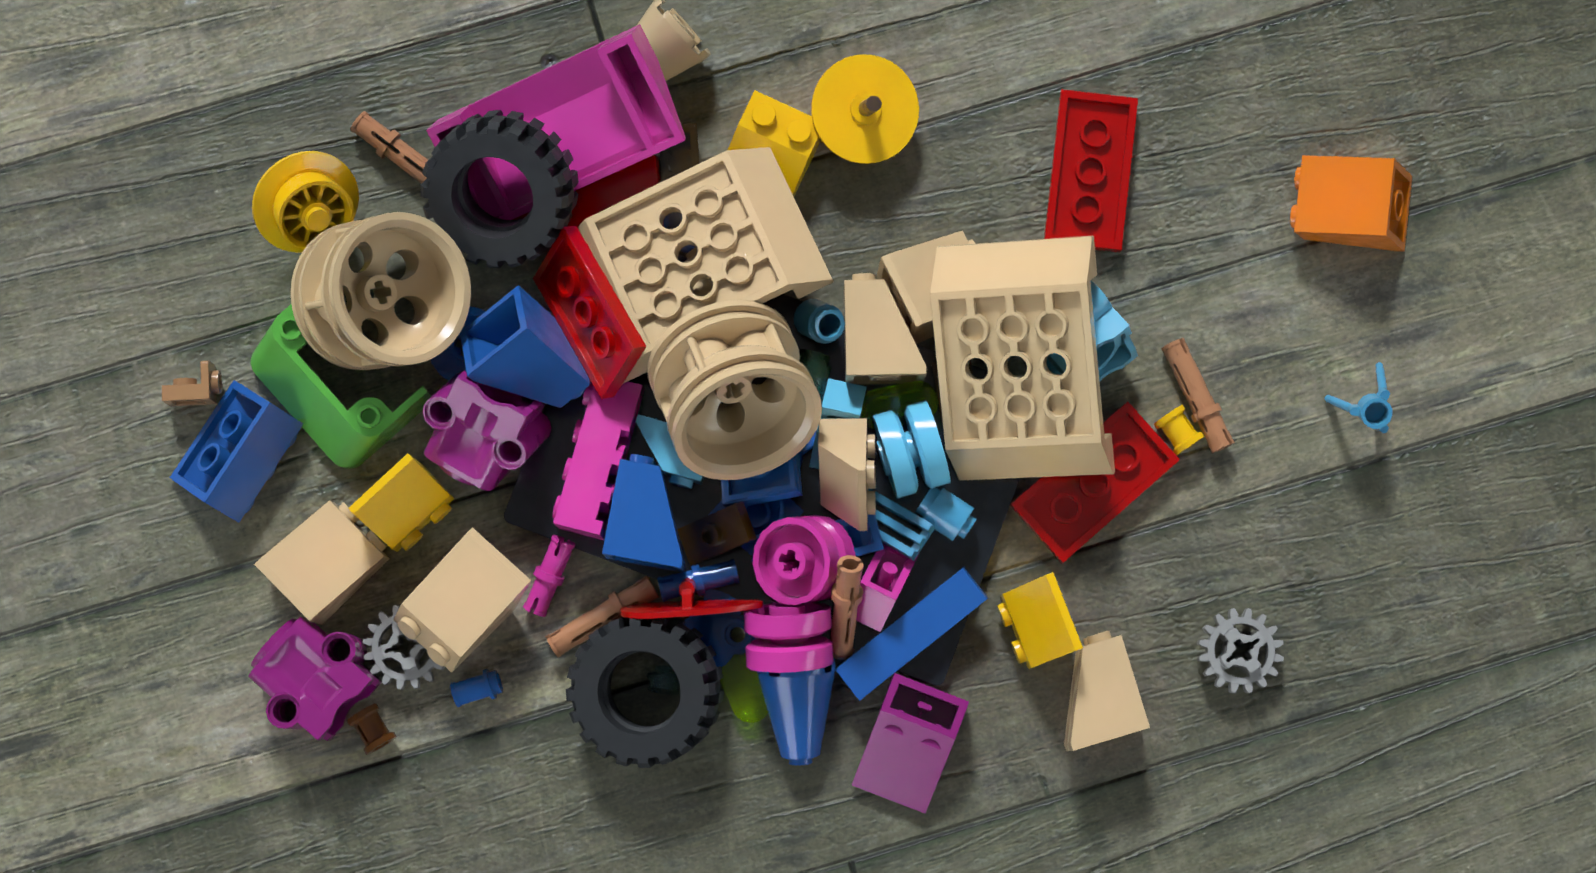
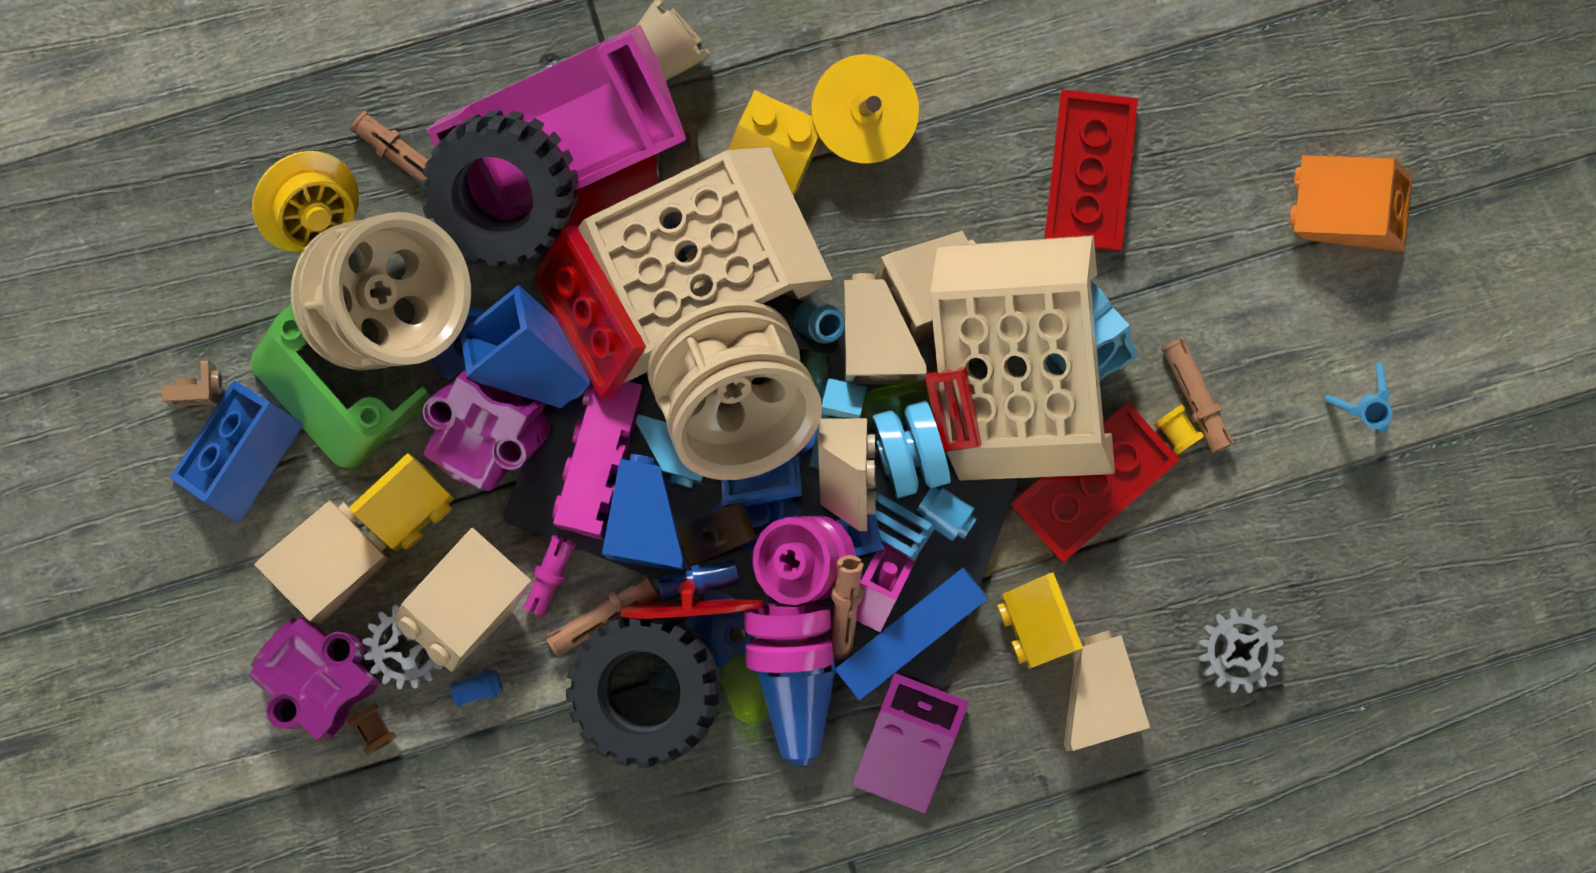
(968, 405): none -> red tile

